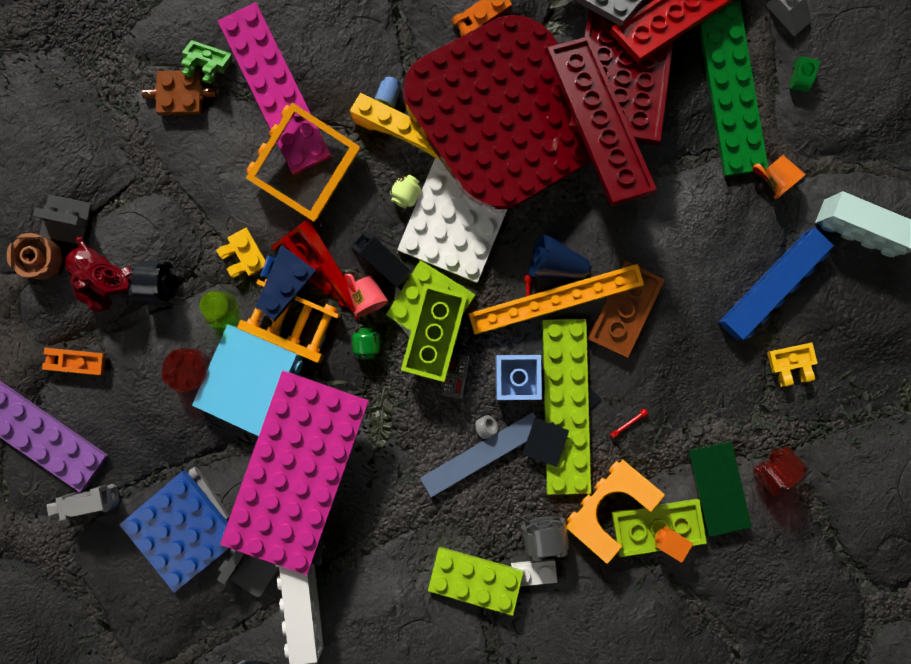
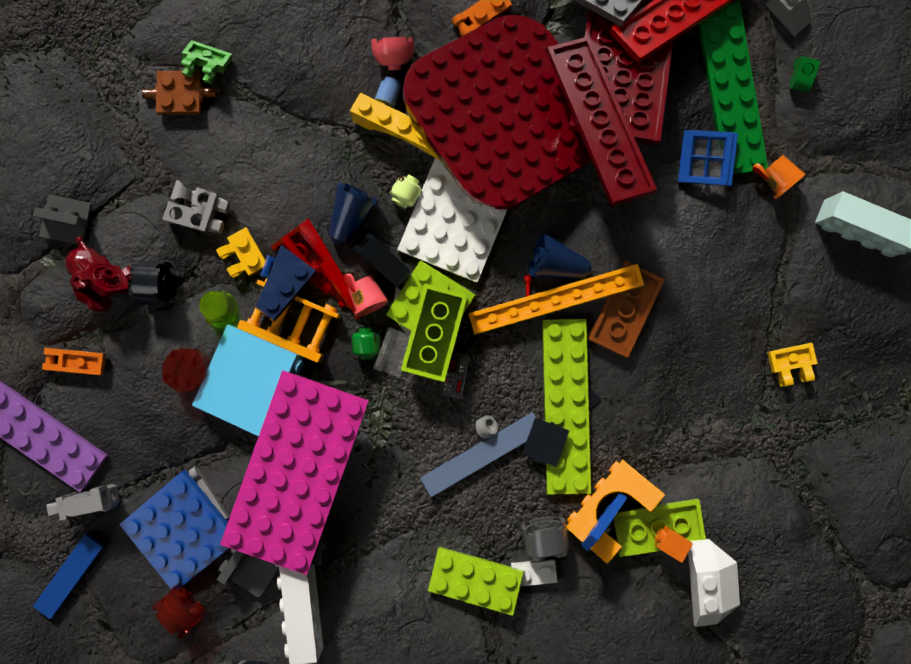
(34, 256): nougat brick -> none
(68, 576): none -> blue tile
(178, 611): none -> clear red brick
(201, 214): none -> light grey hips
(266, 149): light orange window -> none
(273, 86): dark pink plate -> none
(349, 212): none -> dark blue cone
(392, 352): none -> clear panel
(393, 51): none -> coral cylinder
(518, 377): light blue brick -> none
(603, 522): none -> blue tile
(643, 413): red hinge -> none
(707, 157): none -> blue piece
(712, 583): none -> white wedge
(719, 488): dark green tile -> none
(776, 284): blue brick -> none
(781, 470): clear red brick -> none

